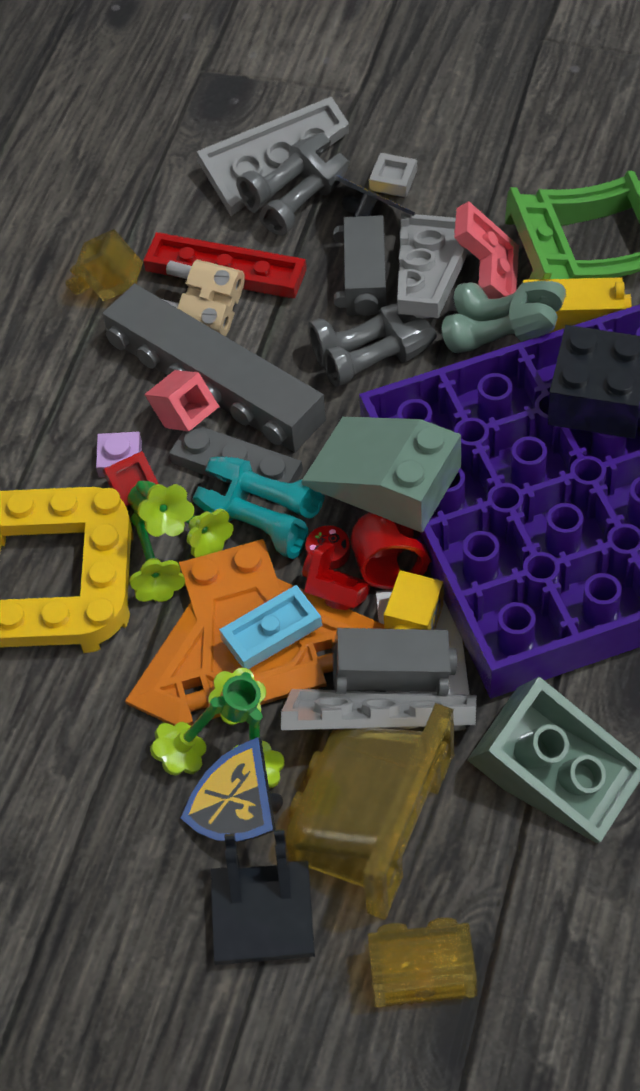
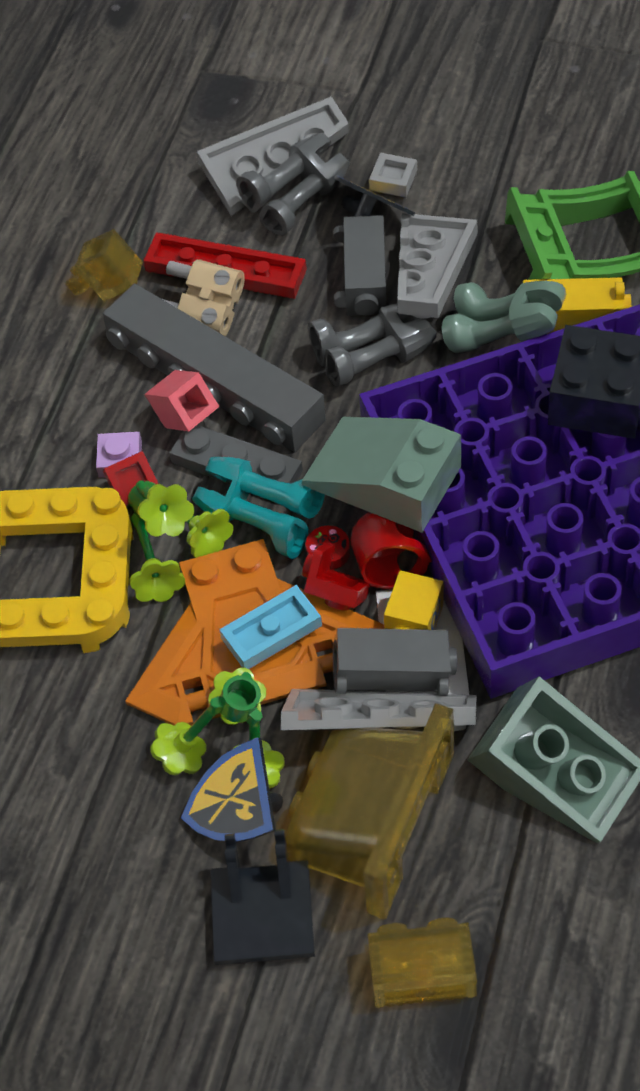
(492, 247): coral plate -> none

